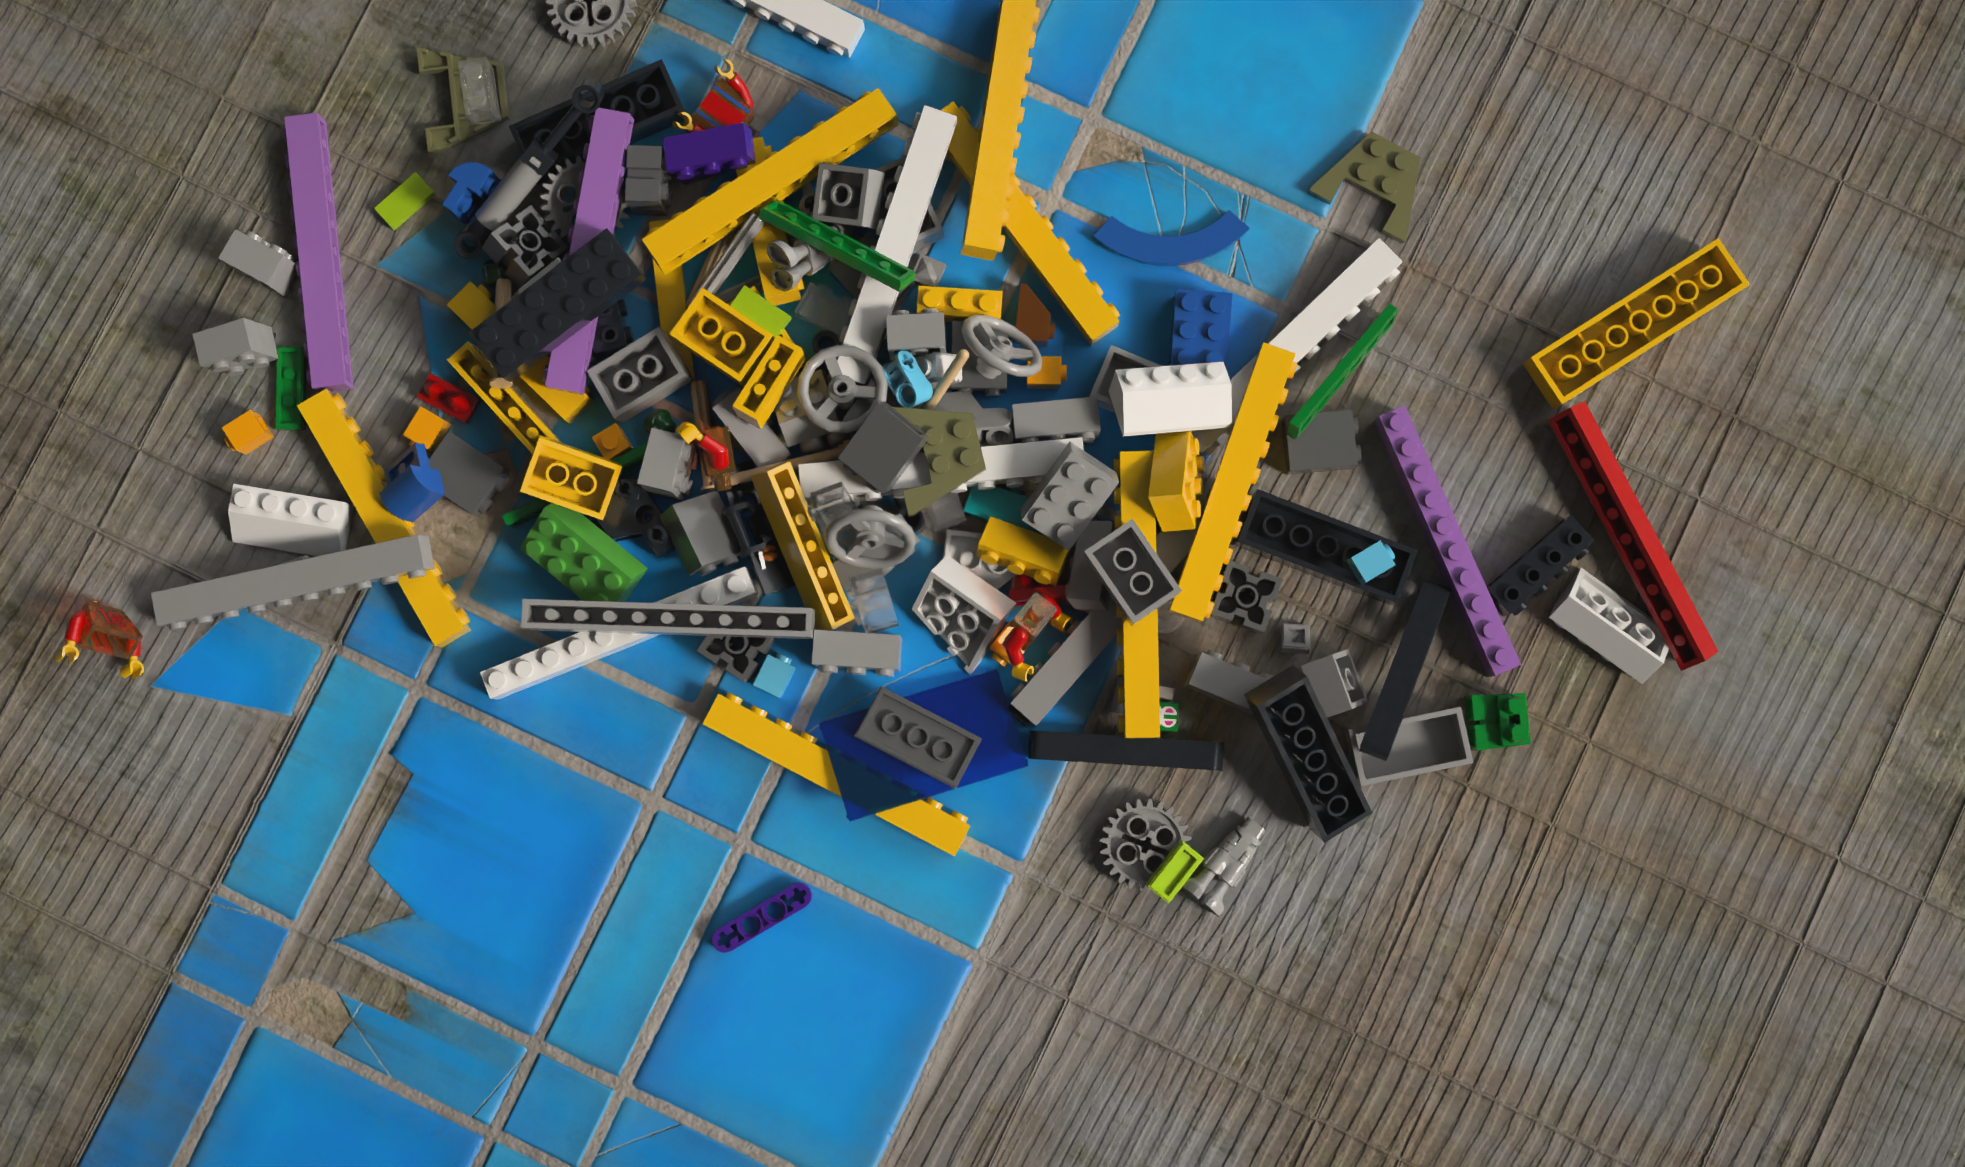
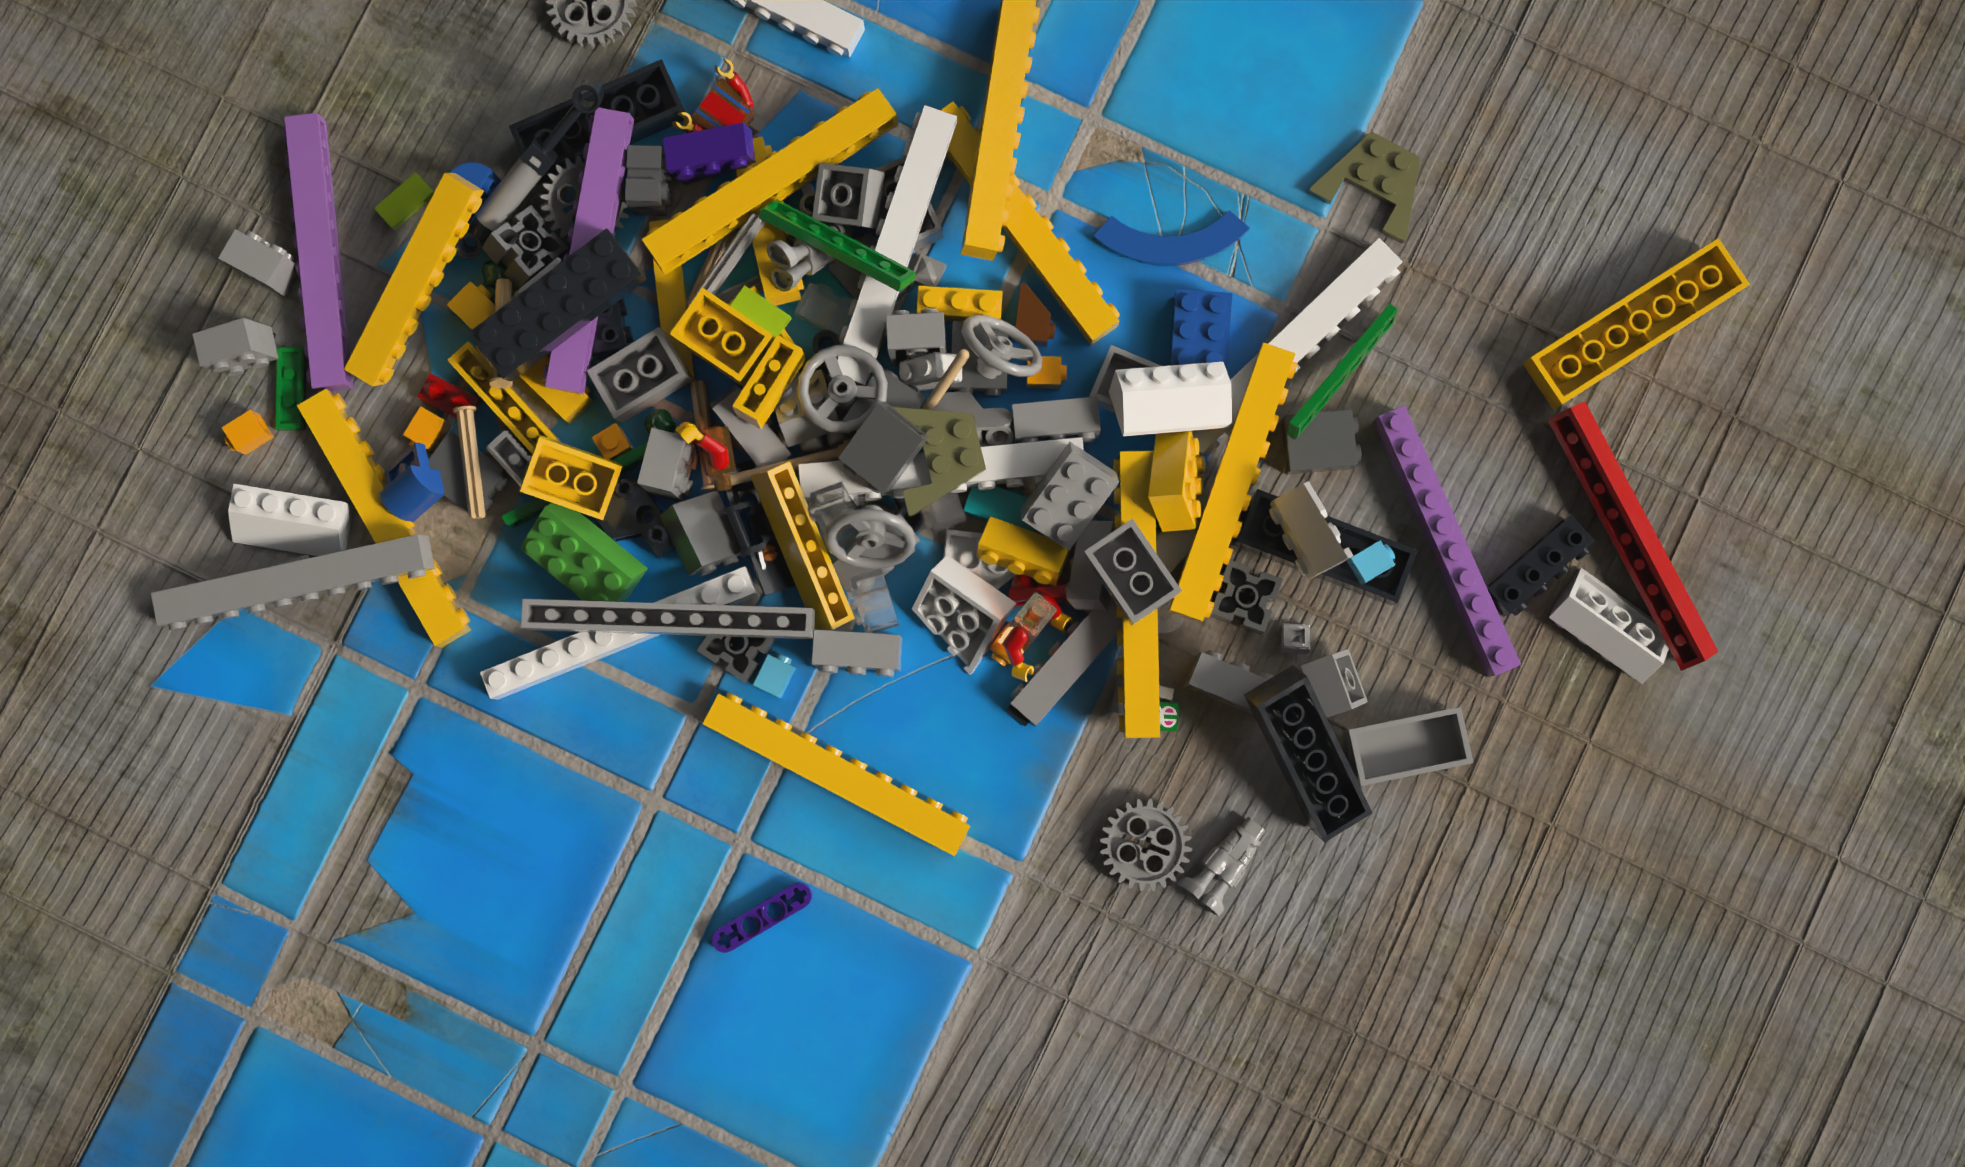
(106, 632): clear orange torso -> none
(414, 279): none -> yellow brick
(446, 136): olive wing -> none
(470, 461): none -> tan axle
(479, 91): clear brick -> none
(510, 455): none -> white brick
(878, 782): clear blue piece -> none
(907, 381): medium azure piece -> none
(918, 738): dark grey tile -> none
(1125, 751): black beam -> none
(1174, 871): lime tile -> none
(1307, 531): none -> white wedge
(1405, 670): black beam -> none
(1500, 720): green hips -> none

